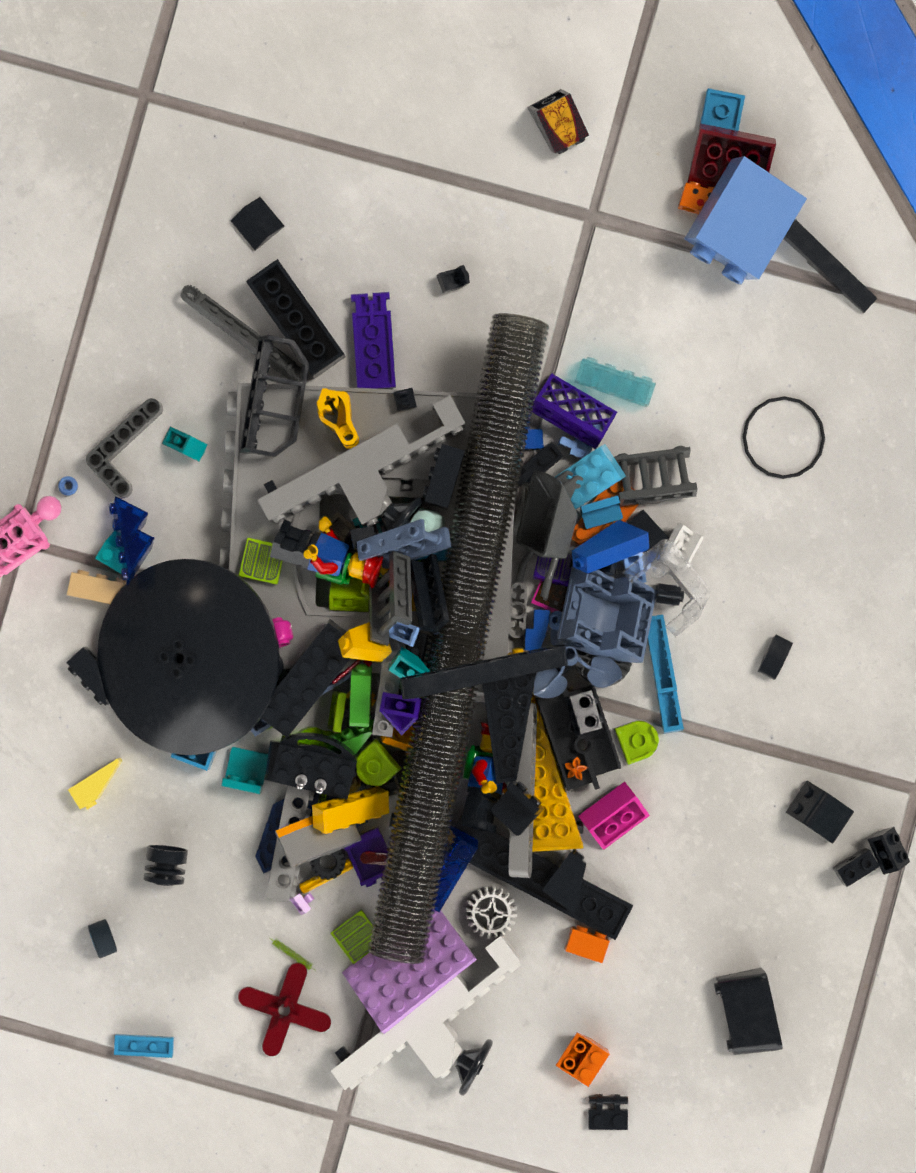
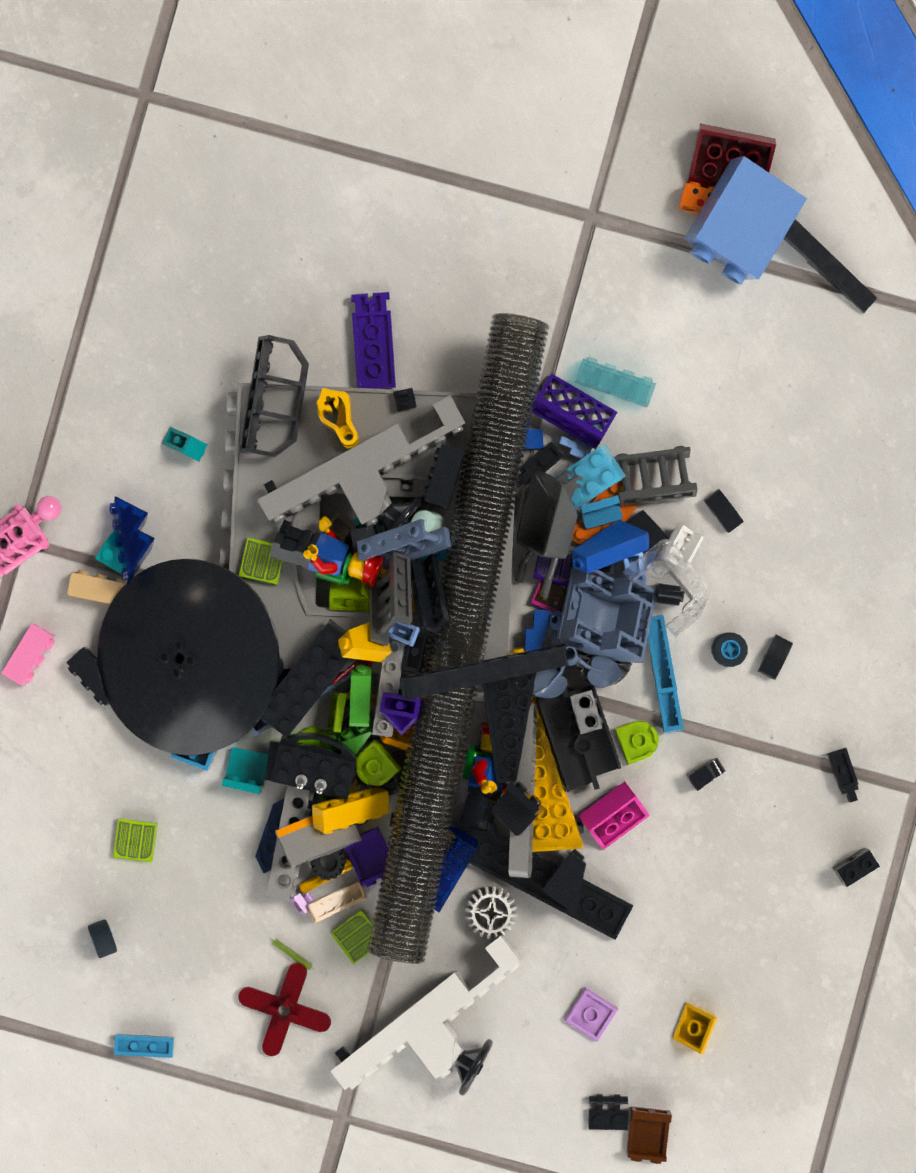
(29, 654): none -> bright pink brick
(64, 481): medium blue plate -> none
(93, 786): light yellow slope -> none
(120, 444): dark grey beam -> none
(135, 840): none -> tile
(165, 865): black wheel -> none
(238, 330): dark grey plate -> none
(257, 223): black slope -> none
(283, 631): dark pink head -> none
(295, 317): black brick -> none
(336, 901): none -> tan plate
(373, 858): clear red bar -> none
(395, 988): lavender plate -> none
(407, 664): teal slope -> none
(453, 279): black bracket -> none
(523, 615): light grey beam -> none
(559, 121): slope -> none
(575, 768): orange plant -> none
(583, 1058): orange slope -> none
(587, 944): orange brick -> none
(591, 1014): none -> lavender tile
(648, 1134): none -> reddish brown panel
(695, 1027): none -> yellow slope
(705, 773): none -> black leg
(722, 109): dark azure tile -> none
(723, 510): none -> black slope
(733, 654): none -> black wheel
(749, 1012): black windscreen -> none
(820, 811): black piece -> none
(821, 430): black piece -> none
(844, 773): none -> black hinge
(888, 850): black brick -> none

